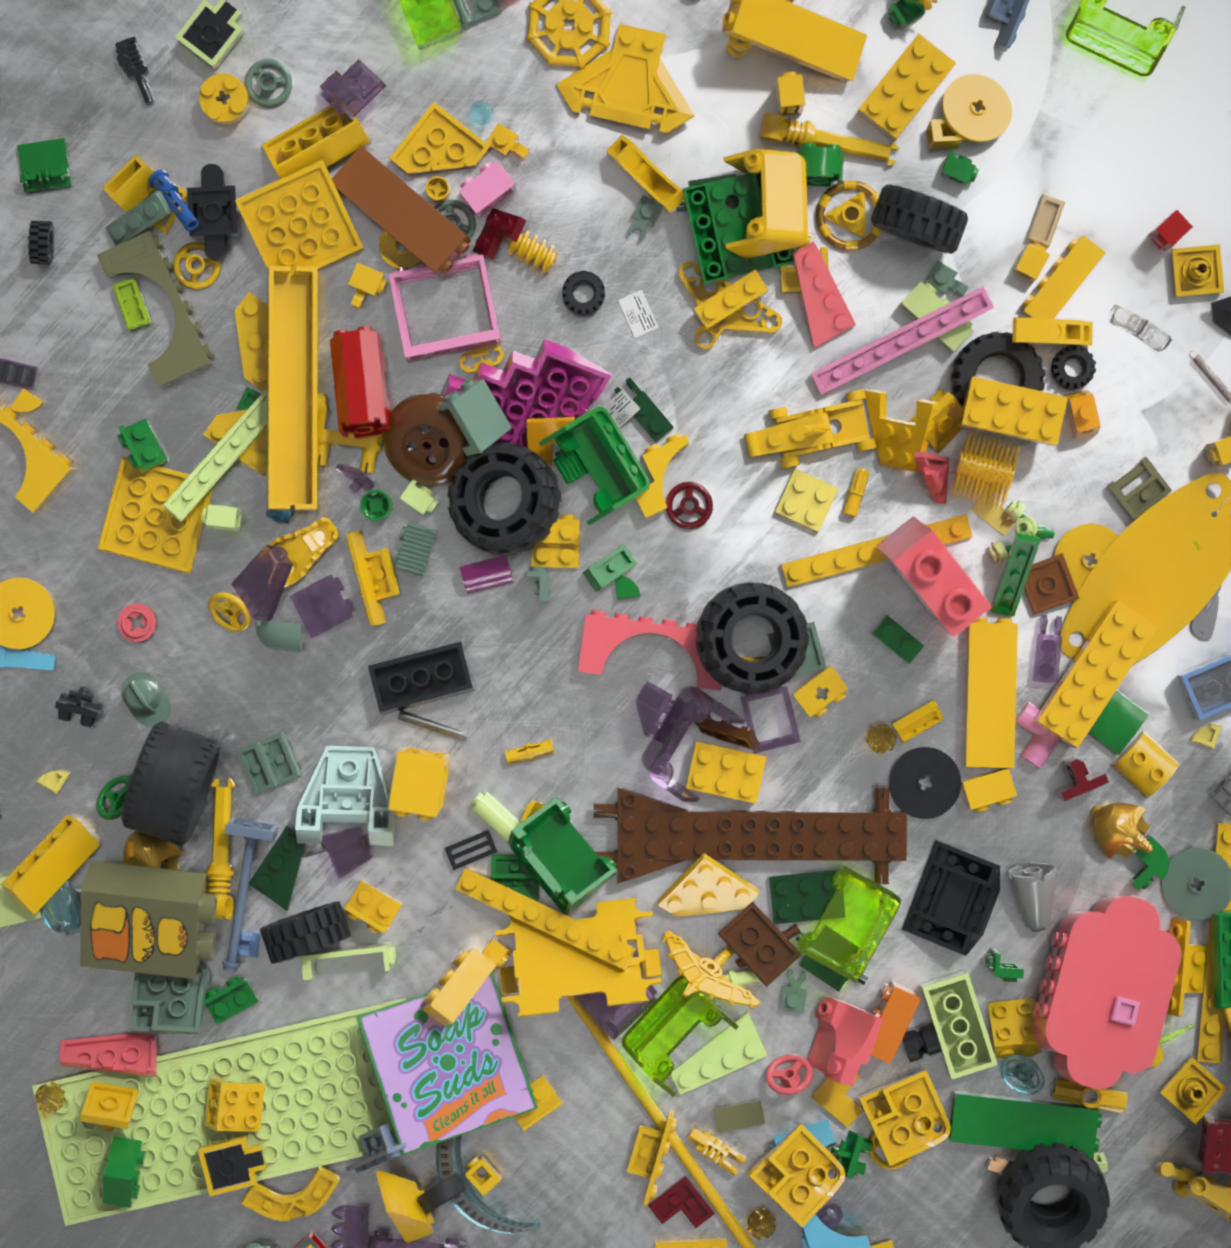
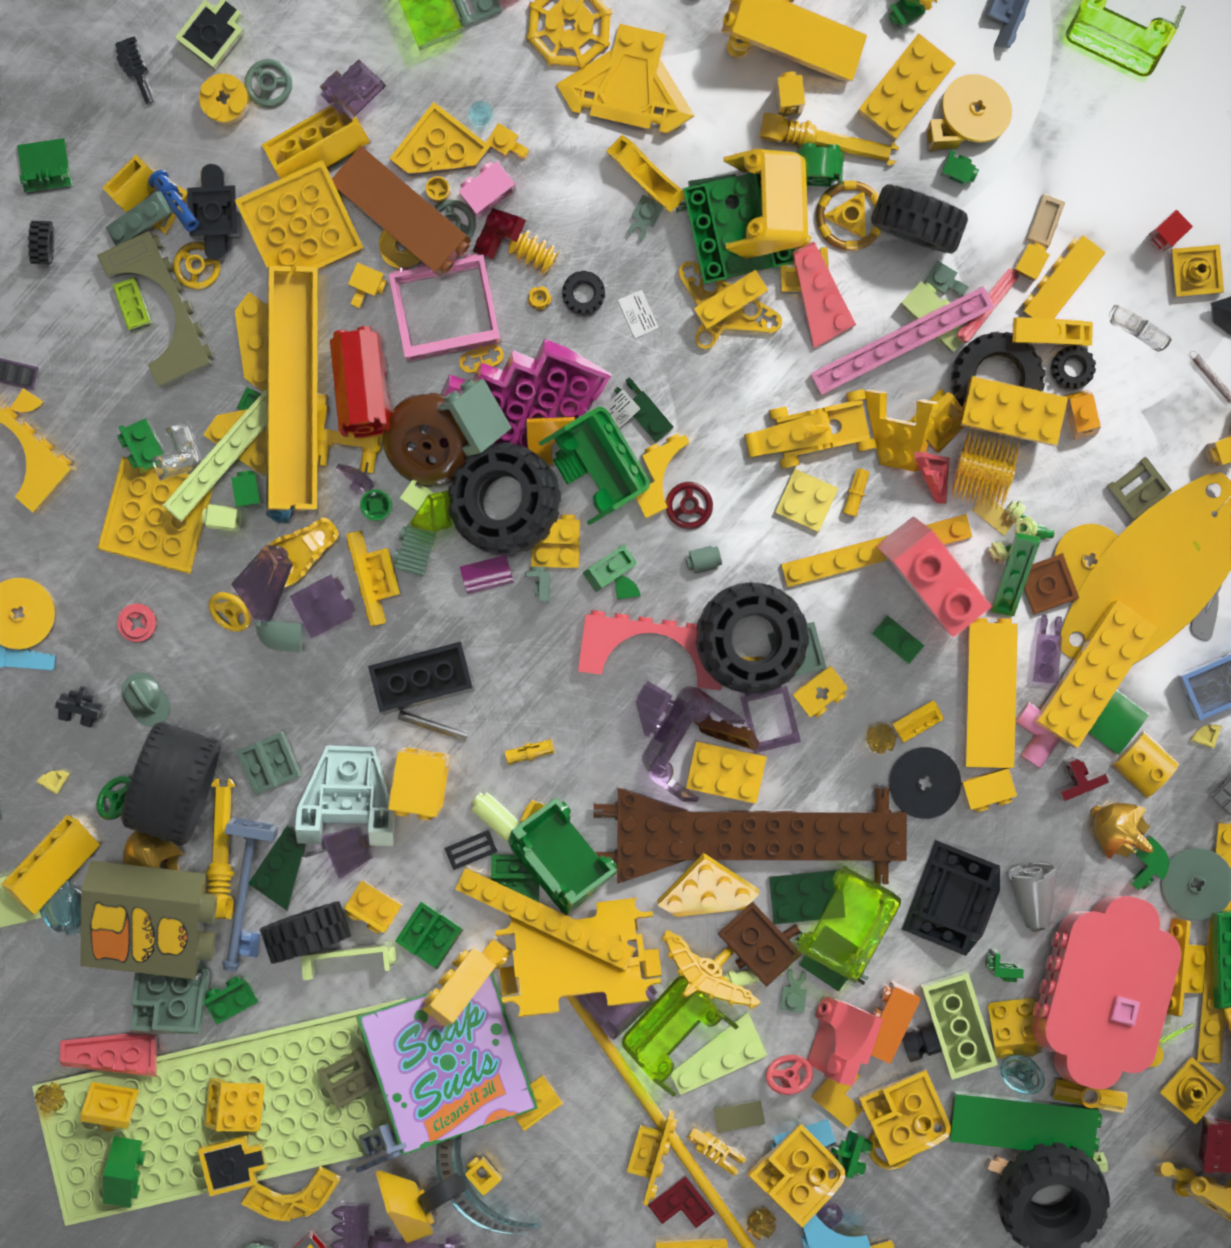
(184, 453): none -> clear brick
(247, 489): none -> green brick
(351, 1085): none -> olive plate
(429, 935): none -> green slope
(433, 513): none -> clear neon green slope
(539, 304): none -> yellow plate
(703, 559): none -> sand green brick
(996, 295): none -> coral axle

